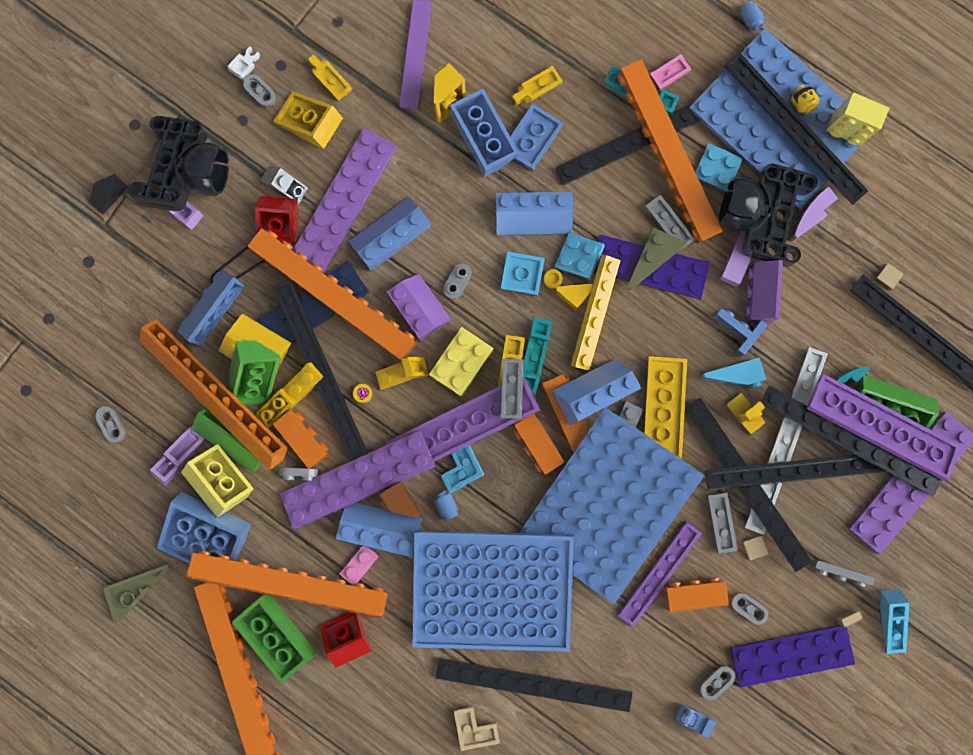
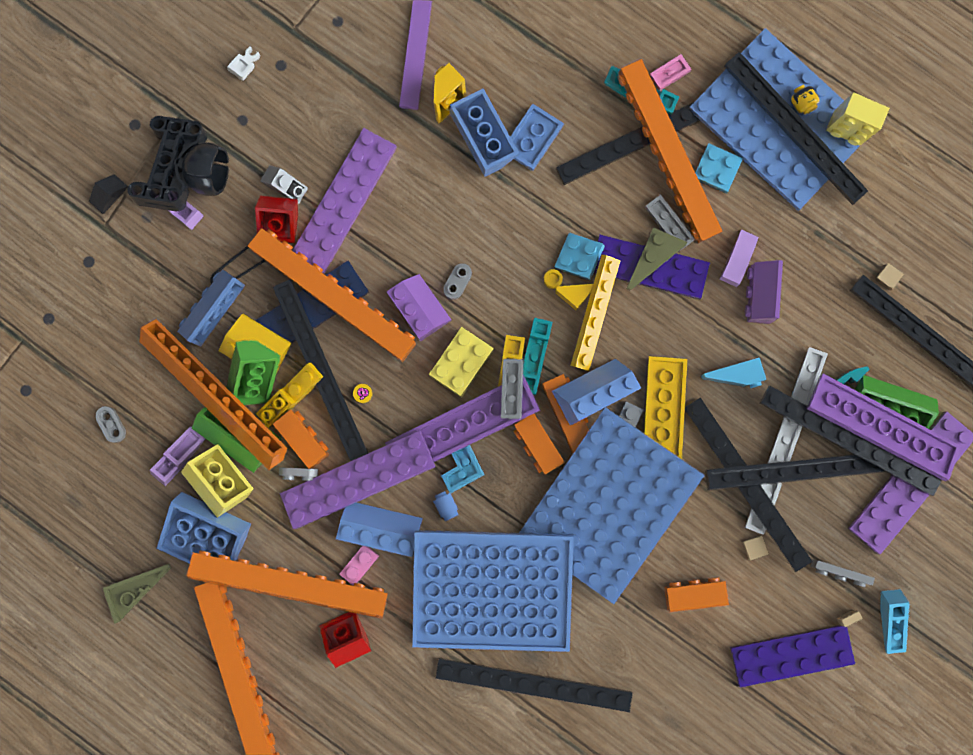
(260, 91): light grey plate -> none
(274, 637): bright green slope -> none
(308, 119): yellow slope -> none
(330, 78): yellow hinge -> none
(390, 233): medium blue slope -> none
(400, 501): dark orange slope -> none
(402, 372): yellow bracket -> none
(470, 734): tan plate -> none
(522, 273): medium azure plate -> none
(534, 213): medium blue slope -> none
(537, 86): yellow hinge -> none
(659, 574): medium lavender tile -> none
(695, 720): medium blue leg -> none
(718, 685): light grey plate -> none
(722, 523): light grey plate -> none
(741, 329): medium blue bracket -> none
(747, 414): yellow bracket -> none
(748, 608): light grey plate -> none
(752, 16): medium blue brick -> none
(754, 209): black beam -> none
(813, 213): lavender slope -> none

